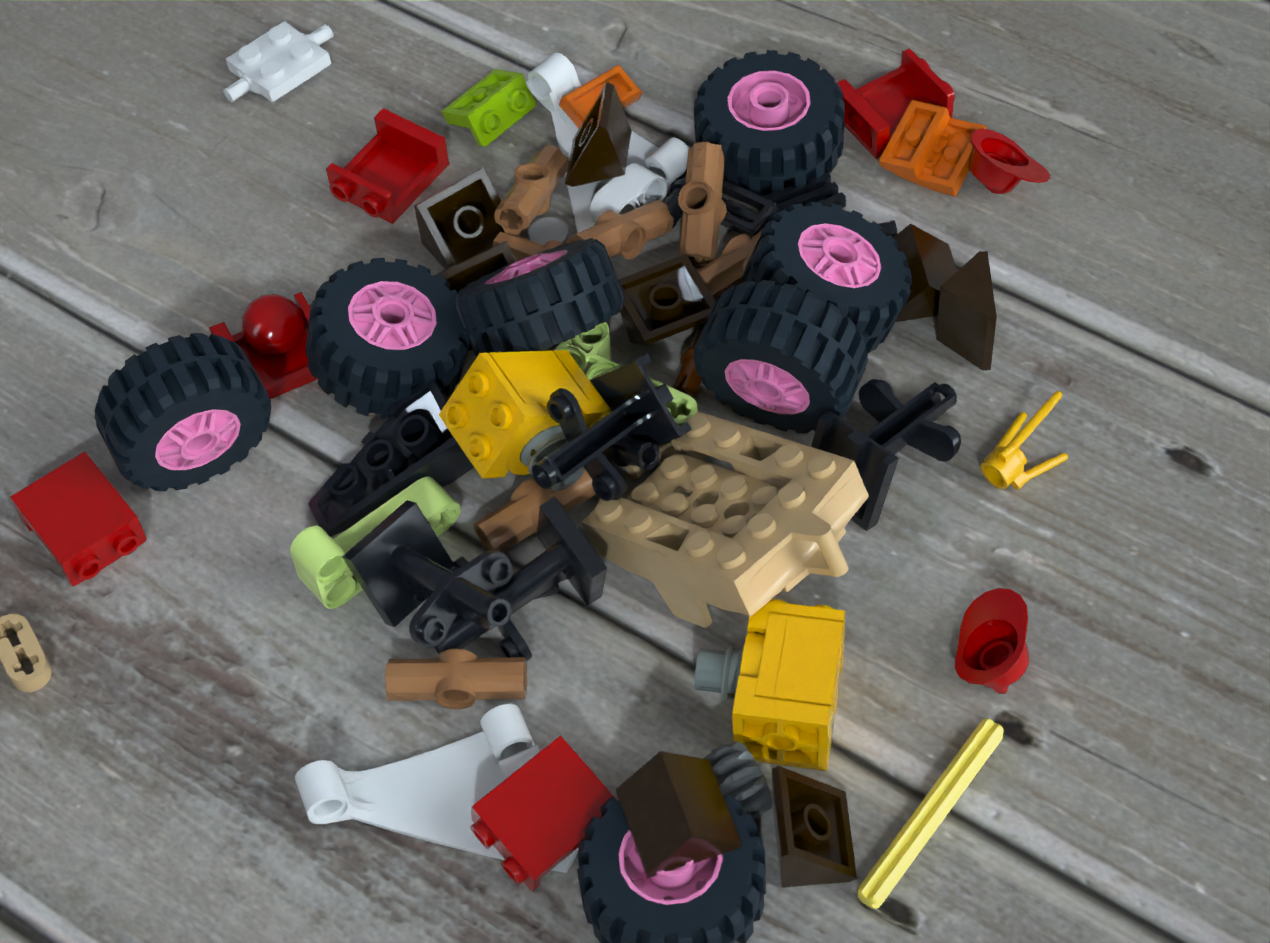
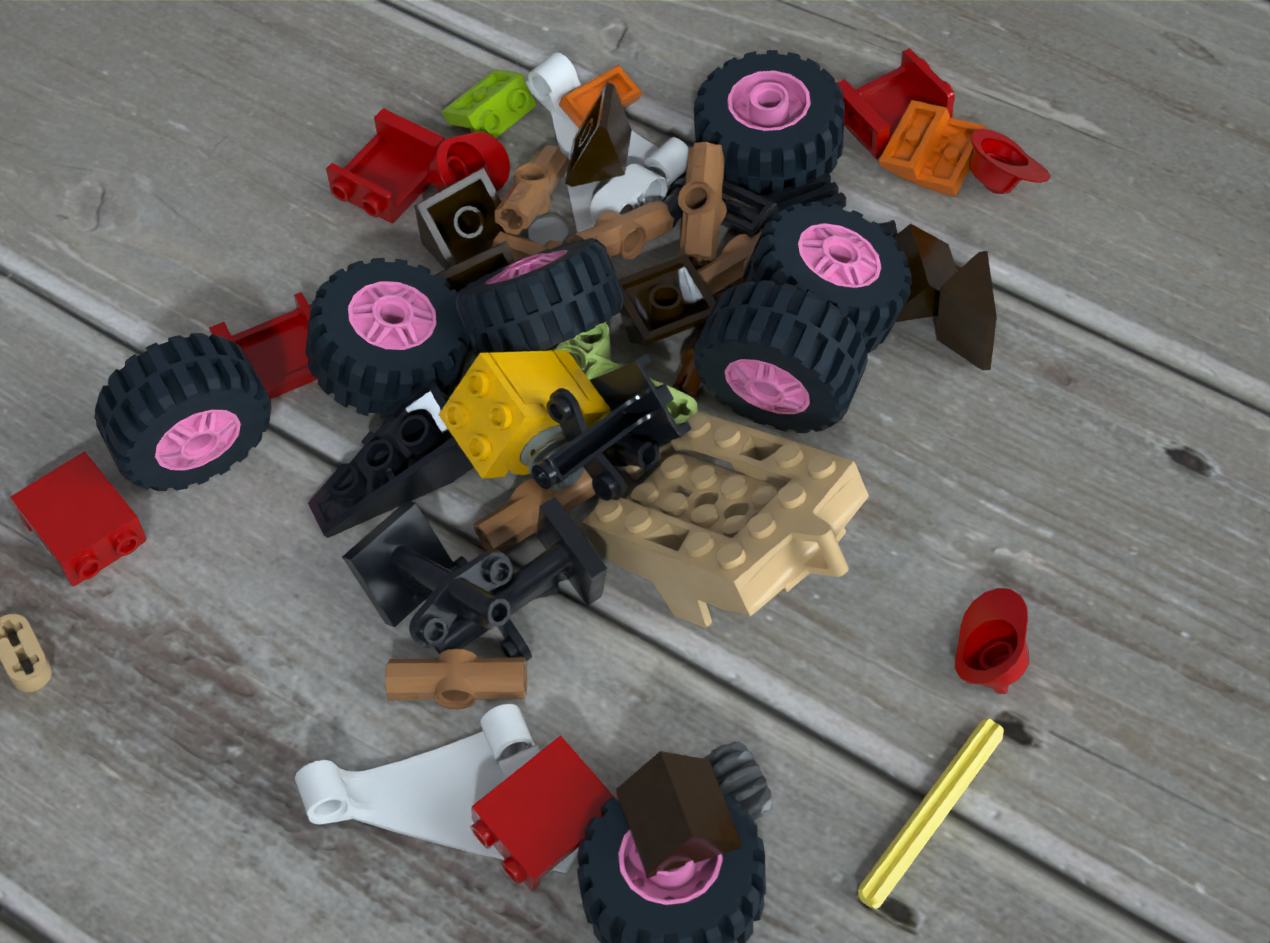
(272, 324): red hair -> none
(278, 62): white plate -> none
(320, 558): yellowish green beam -> none
(466, 154): none -> red piece
(782, 682): yellow piece -> none
(811, 831): dark brown slope -> none
(897, 427): black piece -> none
(1007, 461): yellow plant -> none

